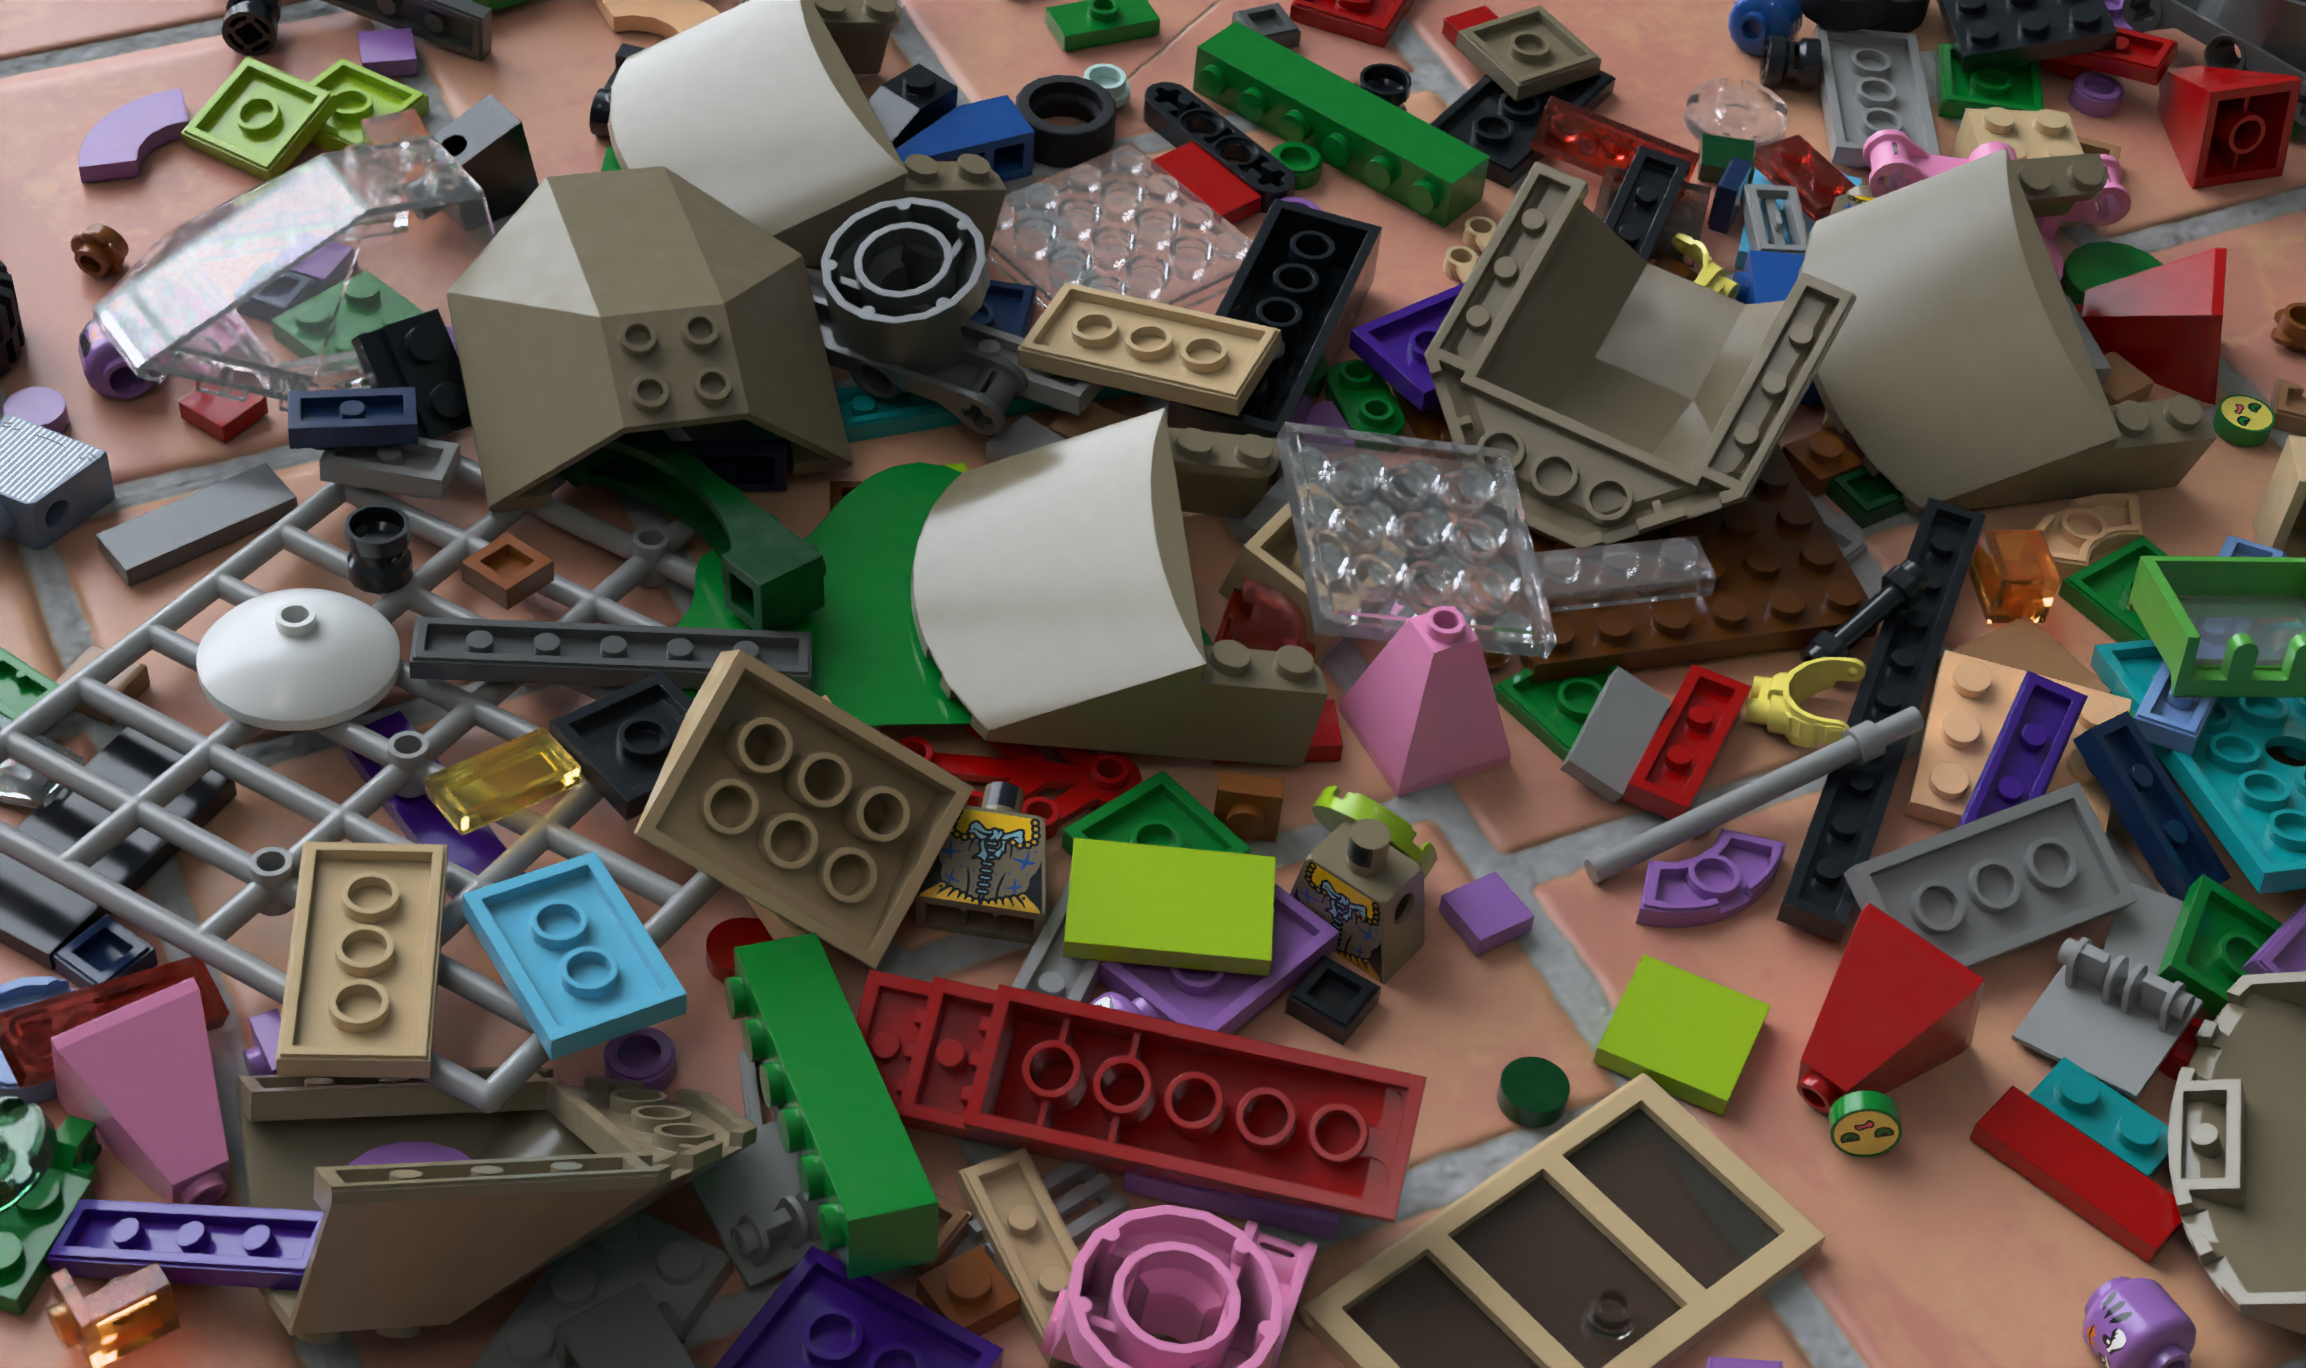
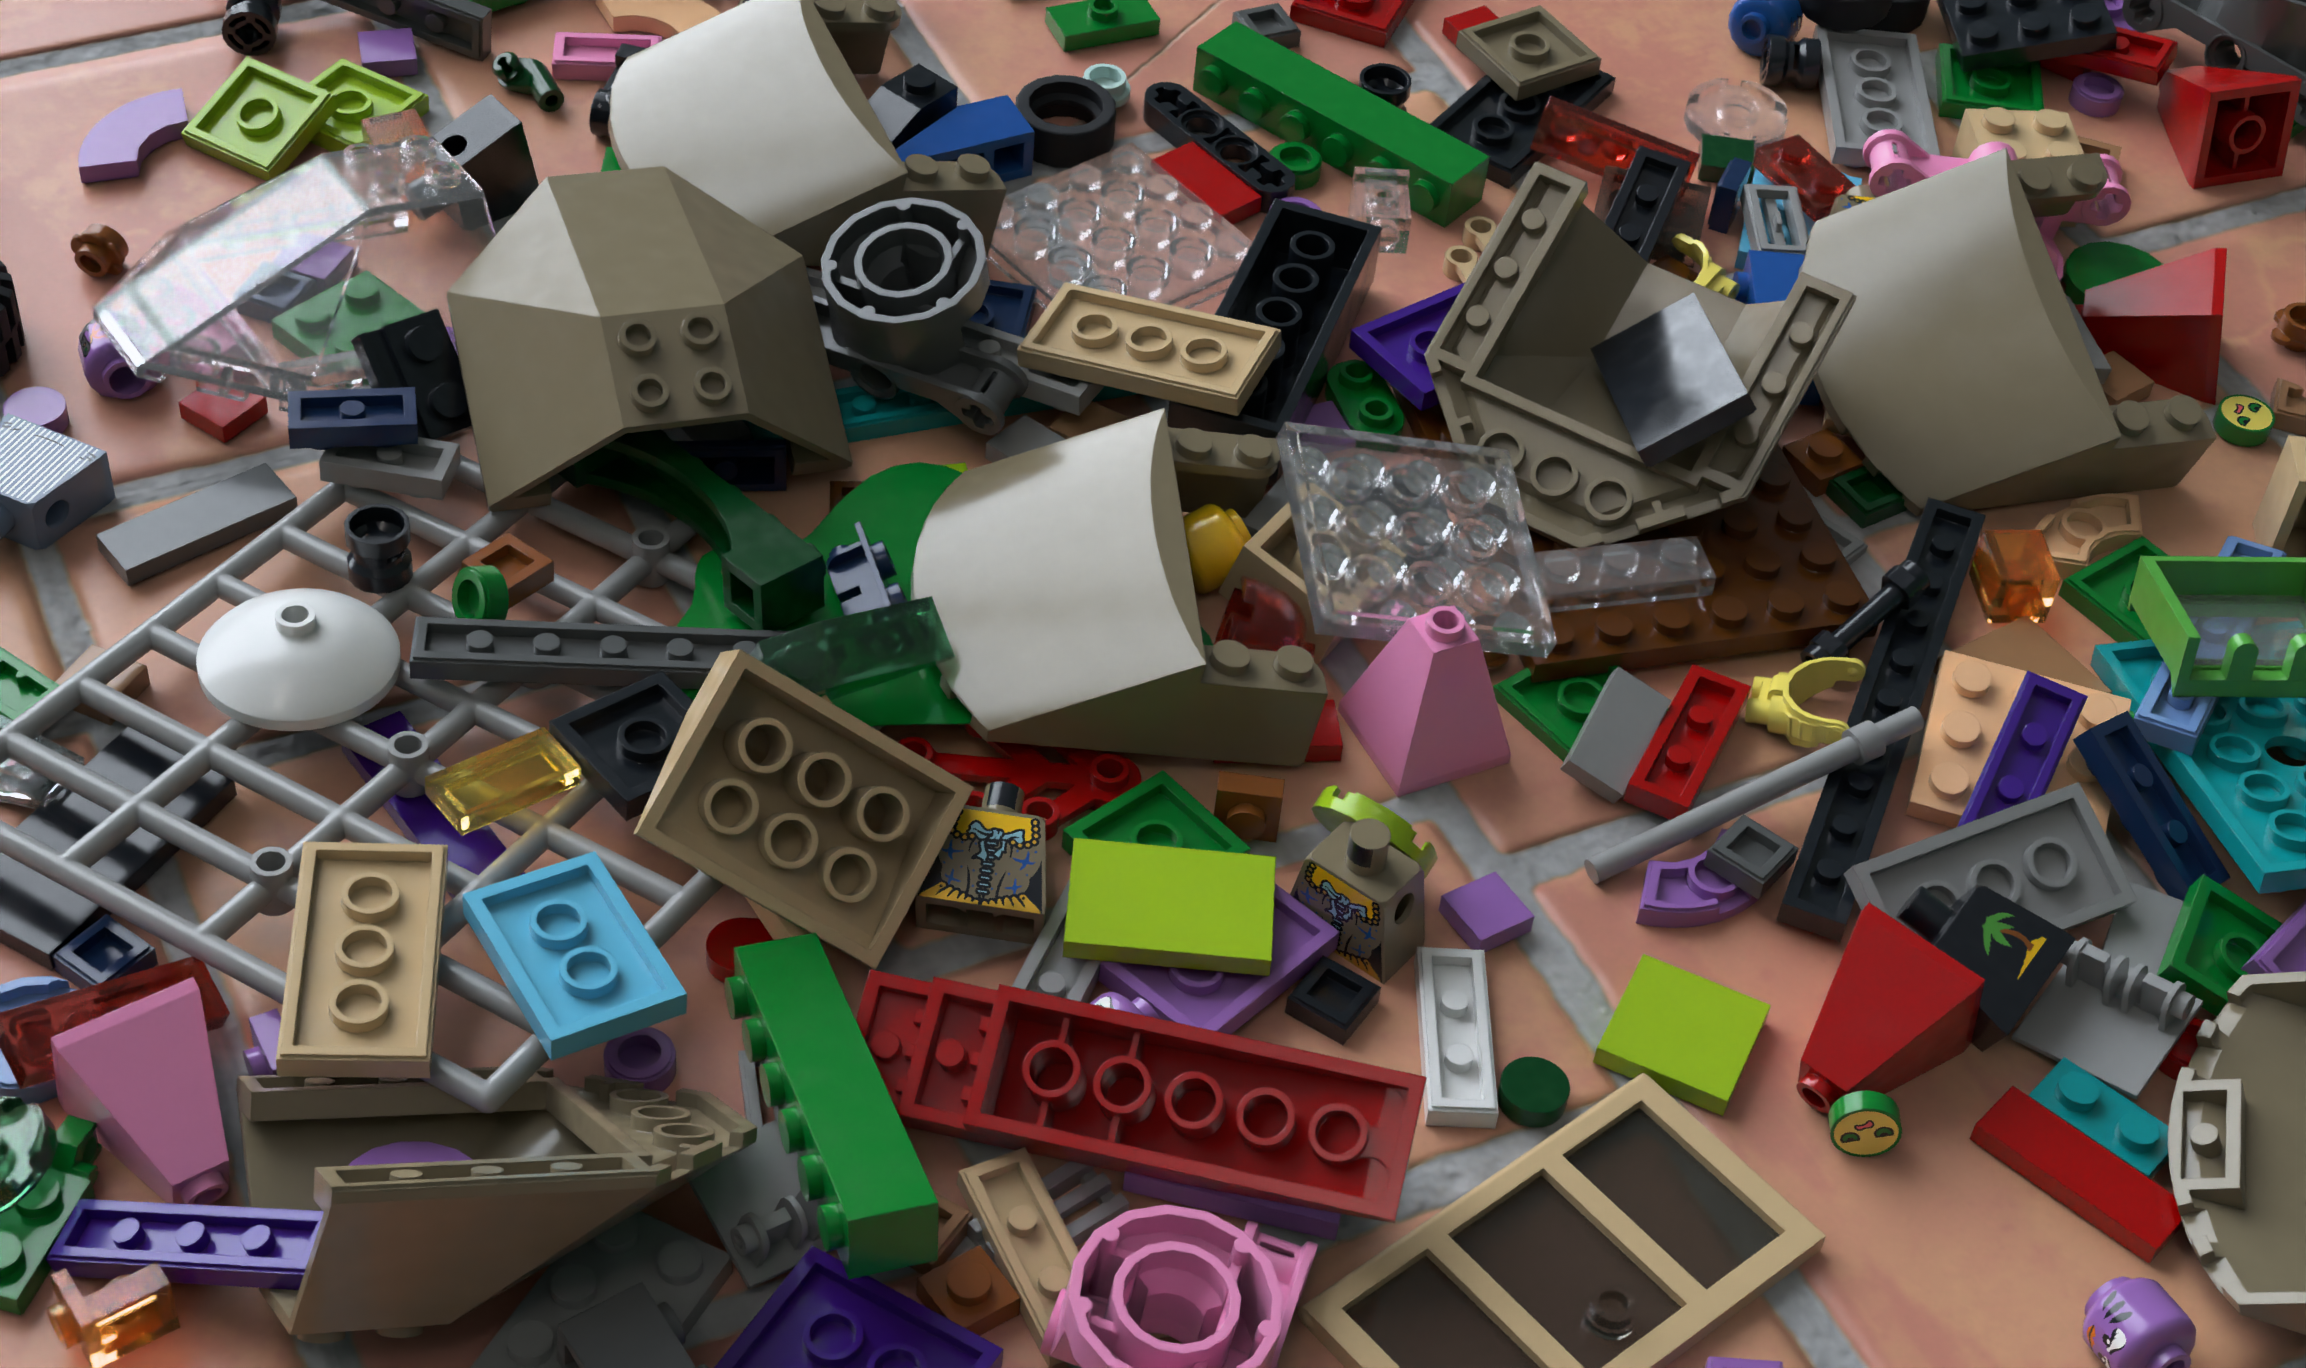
(480, 593): none -> green tile
(529, 78): none -> dark green arm
(591, 54): none -> bright pink tile
(859, 648): none -> clear green slope
(861, 575): none -> hinge
(1213, 544): none -> yellow head
(1383, 200): none -> clear brick
(1455, 1038): none -> white tile
(1672, 380): none -> black tile
(1750, 856): none -> dark grey tile
(1996, 941): none -> black torso

